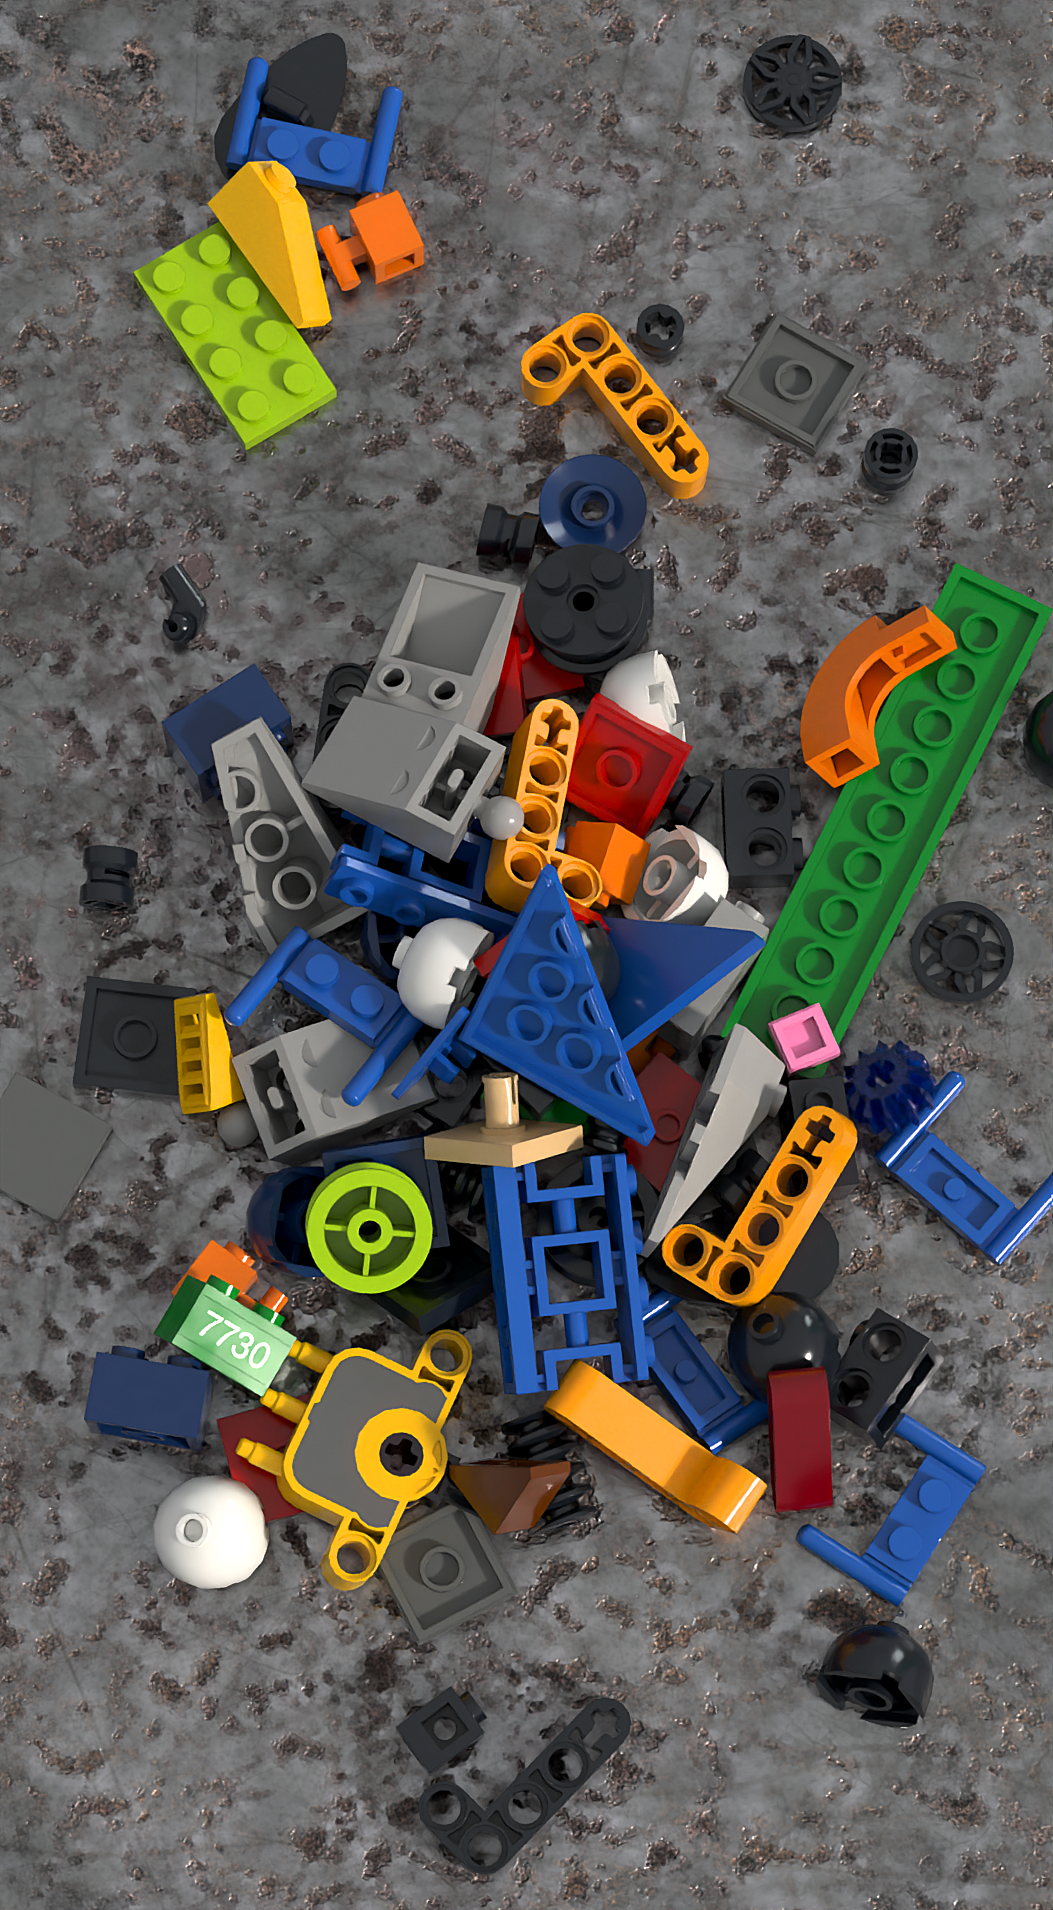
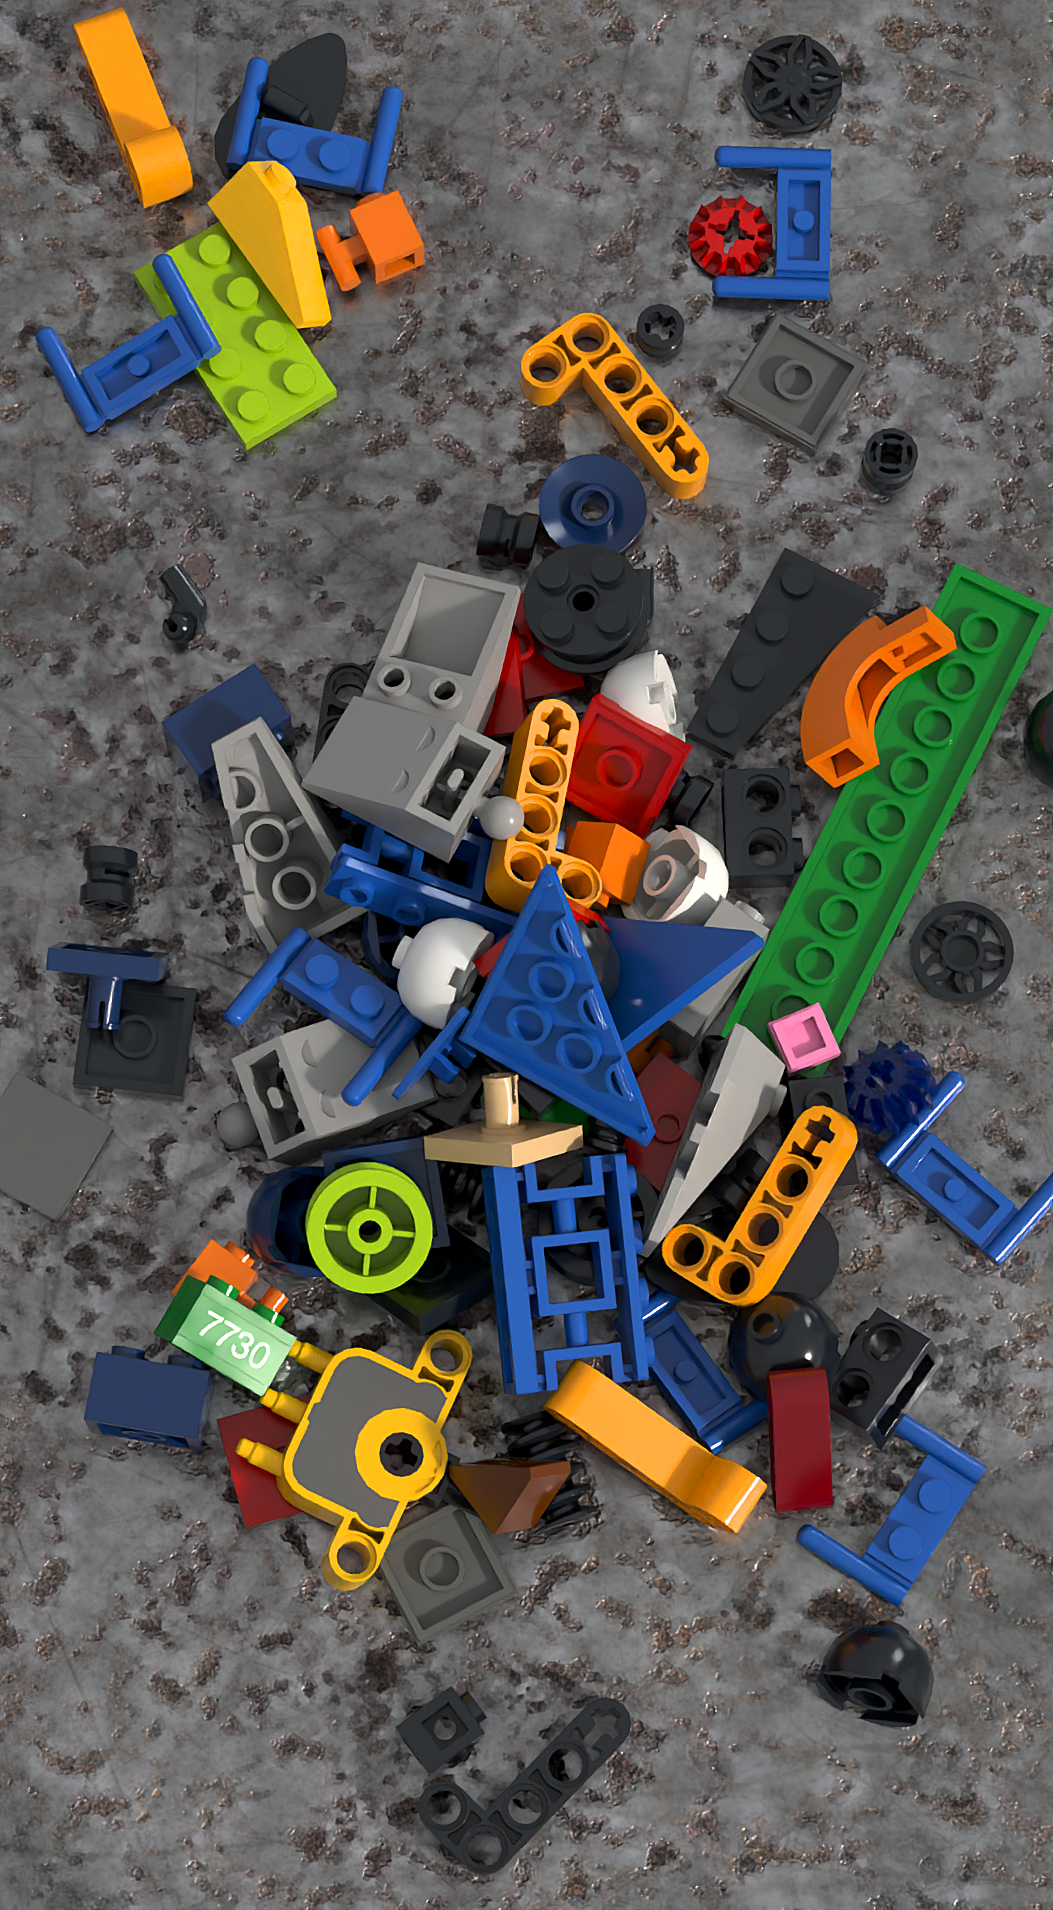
(106, 970): none -> dark blue tile
(133, 108): none -> light orange beam
(139, 365): none -> blue plate
(204, 1056): yellow slope -> none
(210, 1532): white cylinder -> none
(745, 255): none -> red gear
(780, 645): none -> black wing
(801, 223): none -> blue plate

